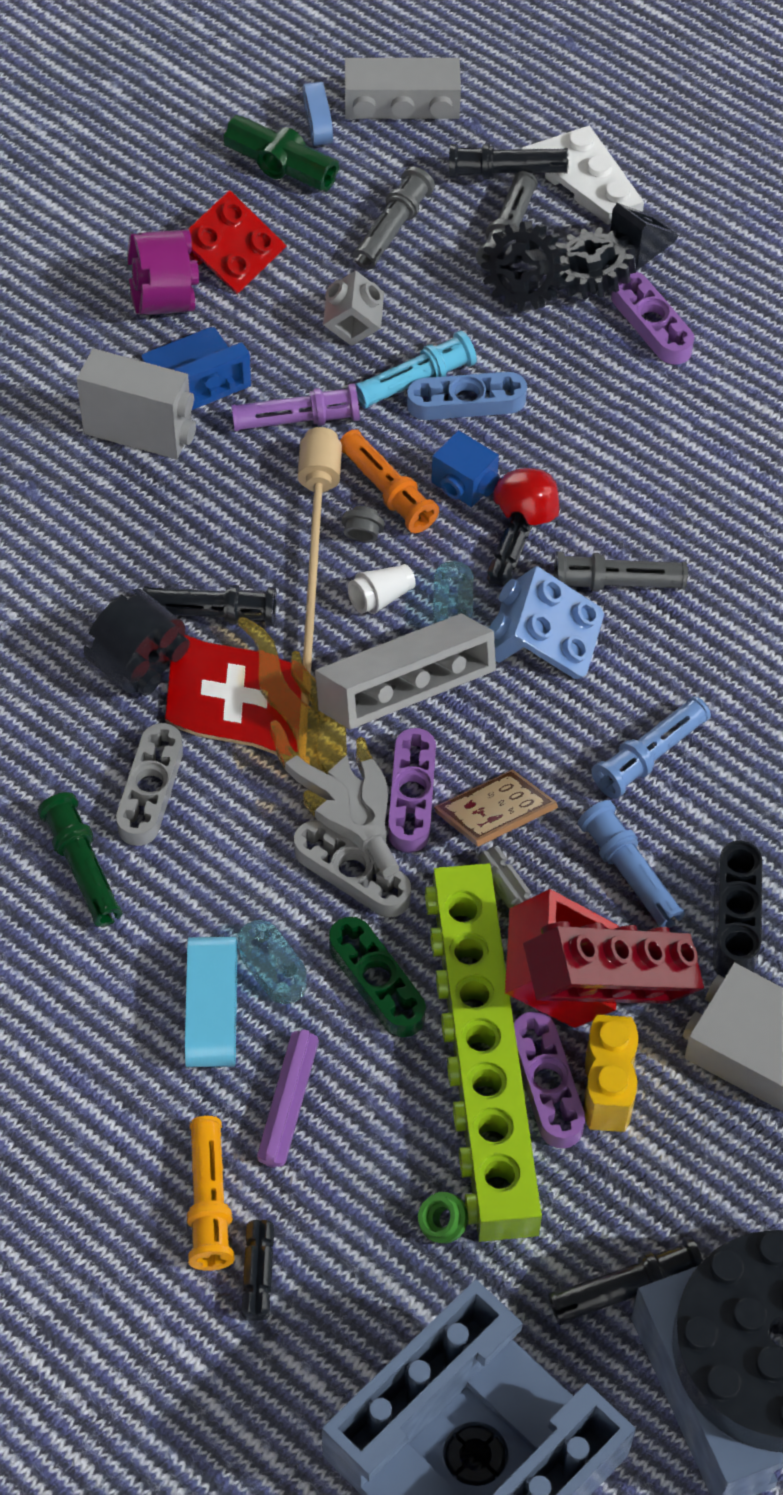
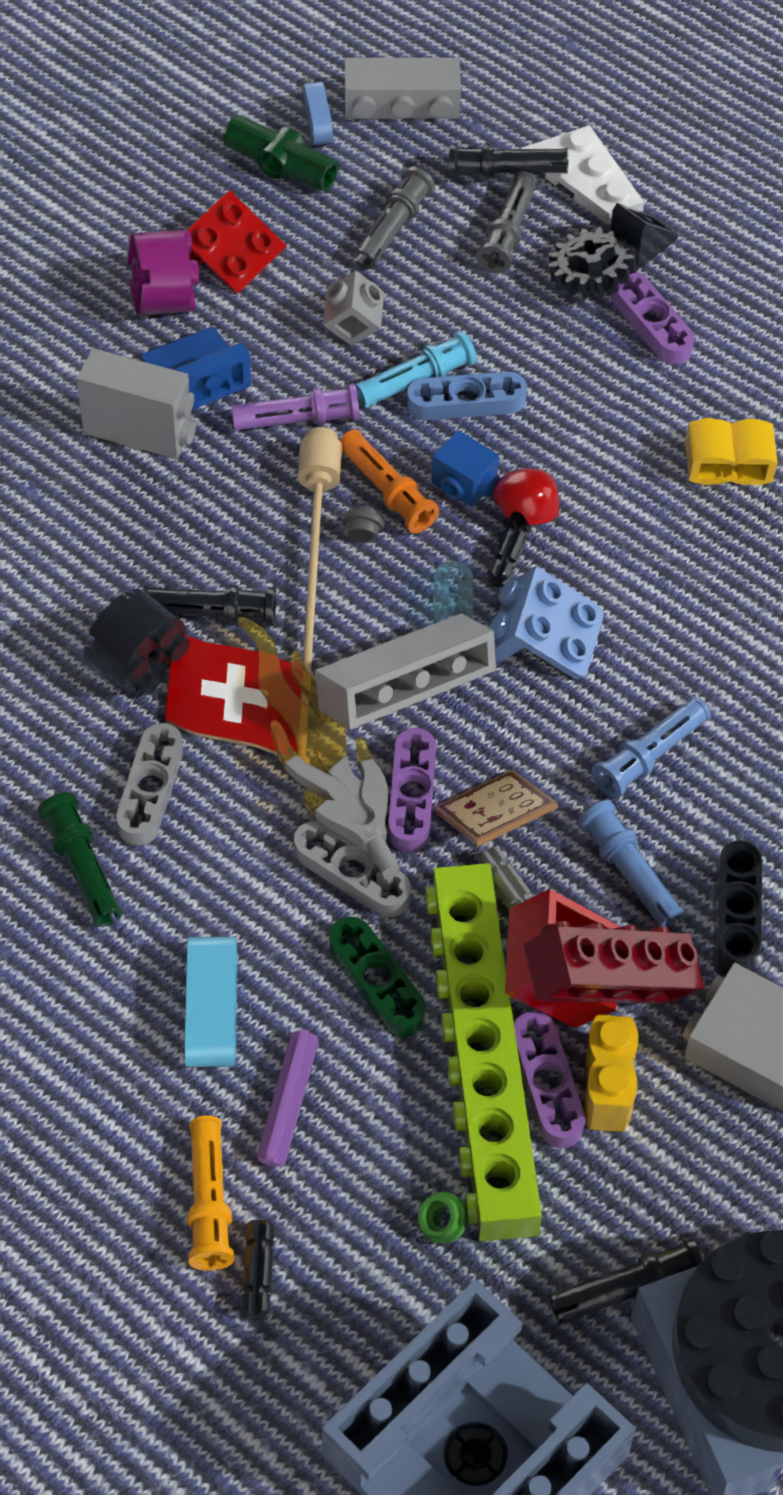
(280, 956): clear light blue beam -> none
(380, 587): white cone -> none
(523, 281): black gear -> none
(597, 572): dark grey pin -> none
(731, 452): none -> yellow brick

